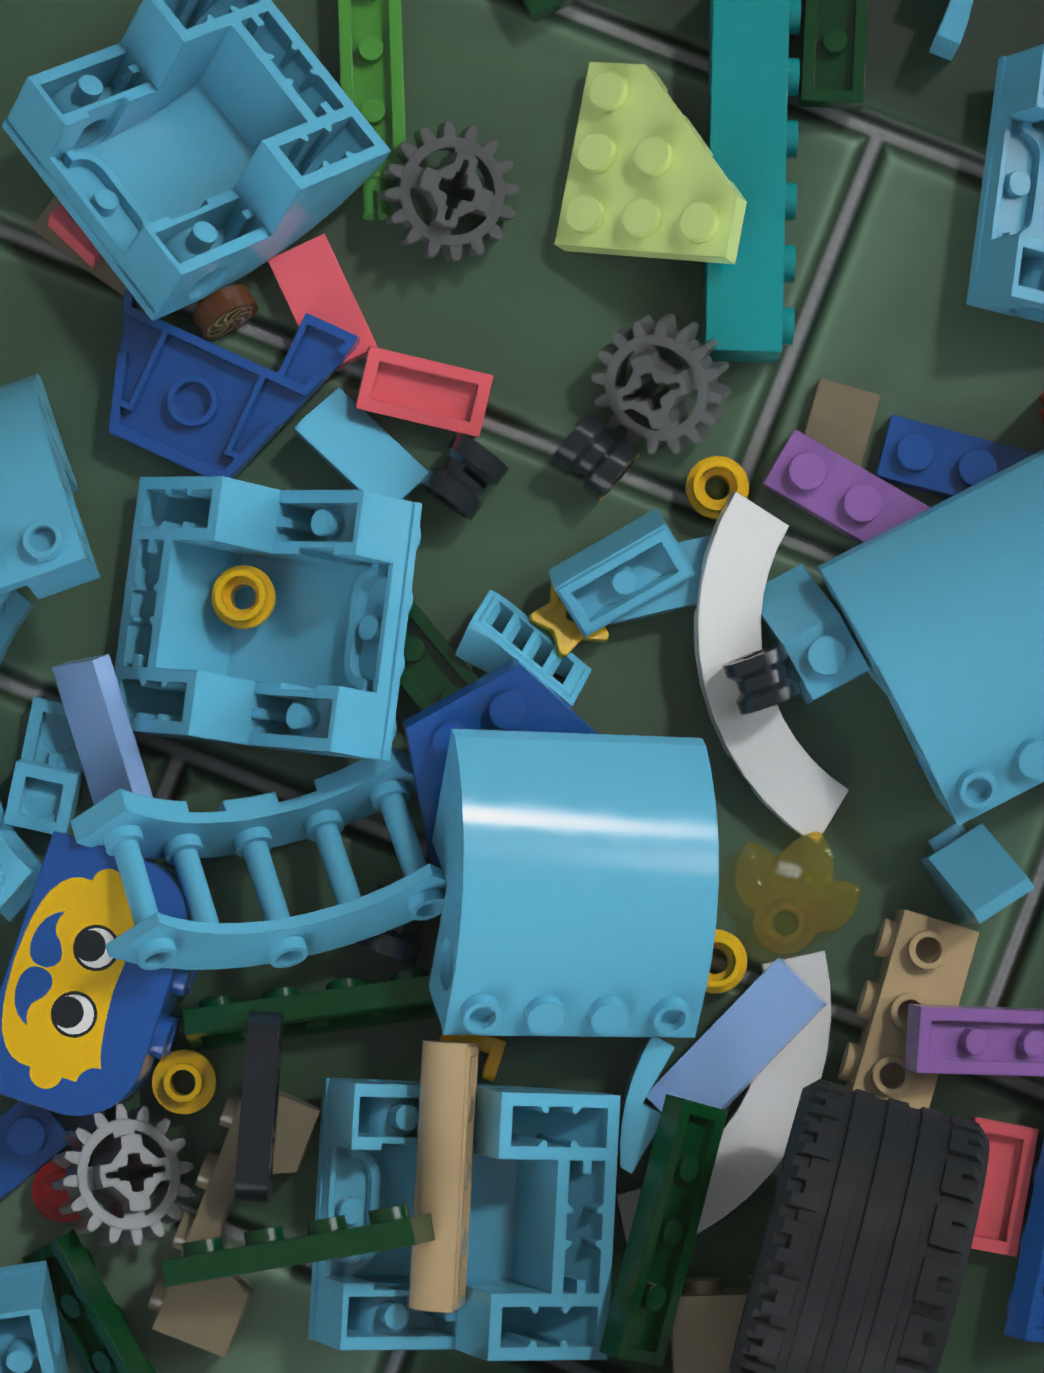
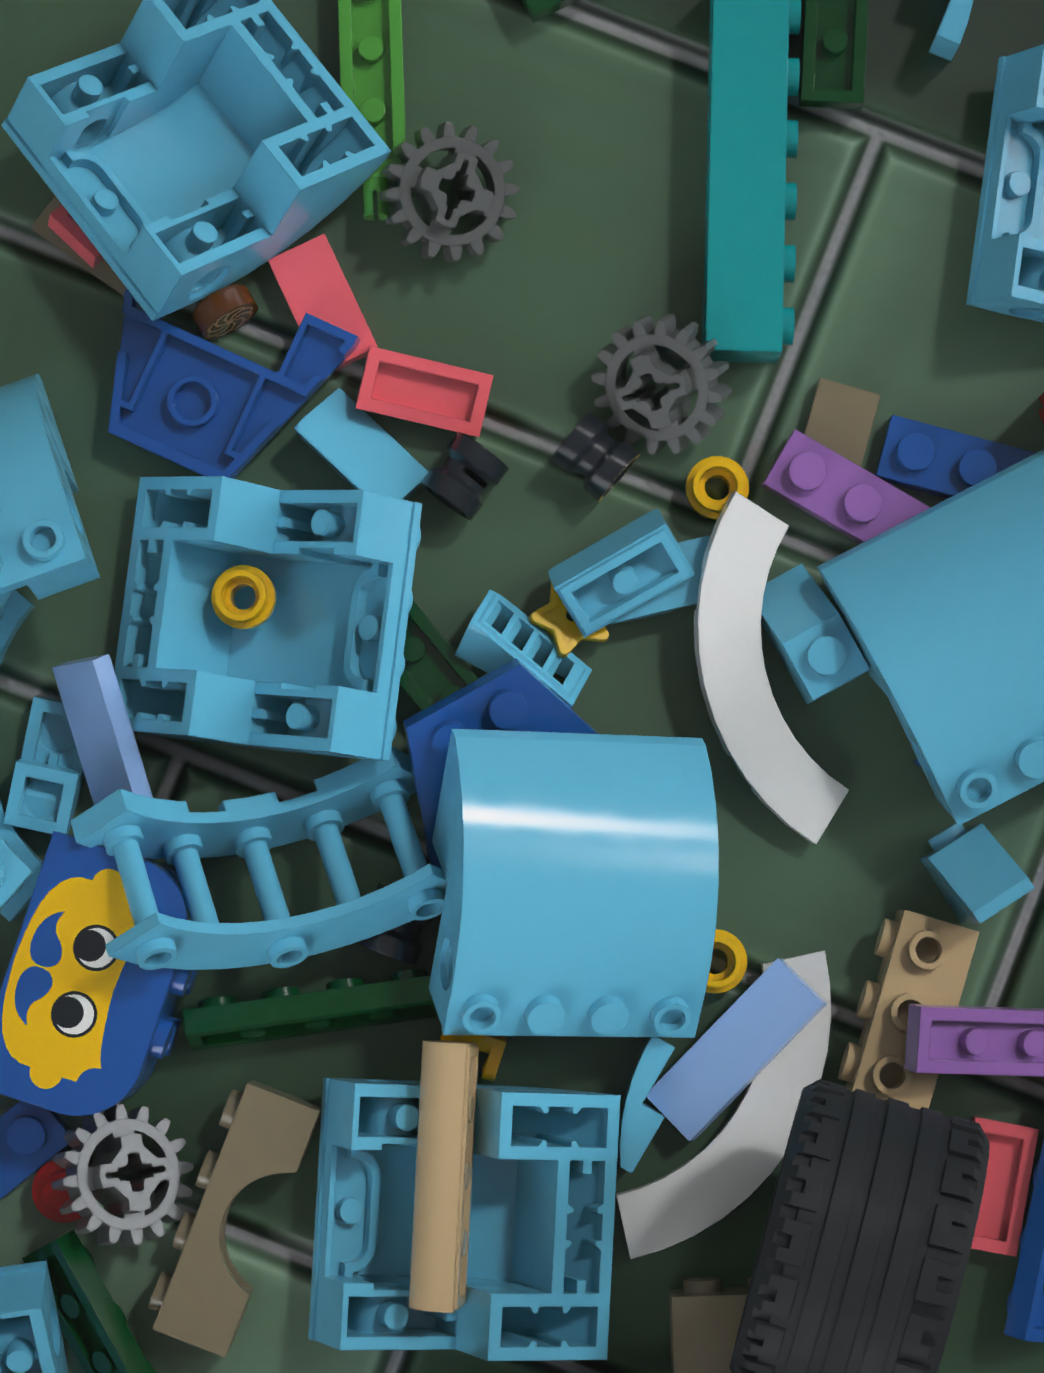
(204, 1076): yellow plate -> none
(259, 1106): black beam -> none
(324, 1240): dark green plate -> none
(644, 176): yellowish green plate -> none
(663, 1231): dark green plate -> none
(762, 679): black wheel -> none
(796, 883): clear yellow plate -> none

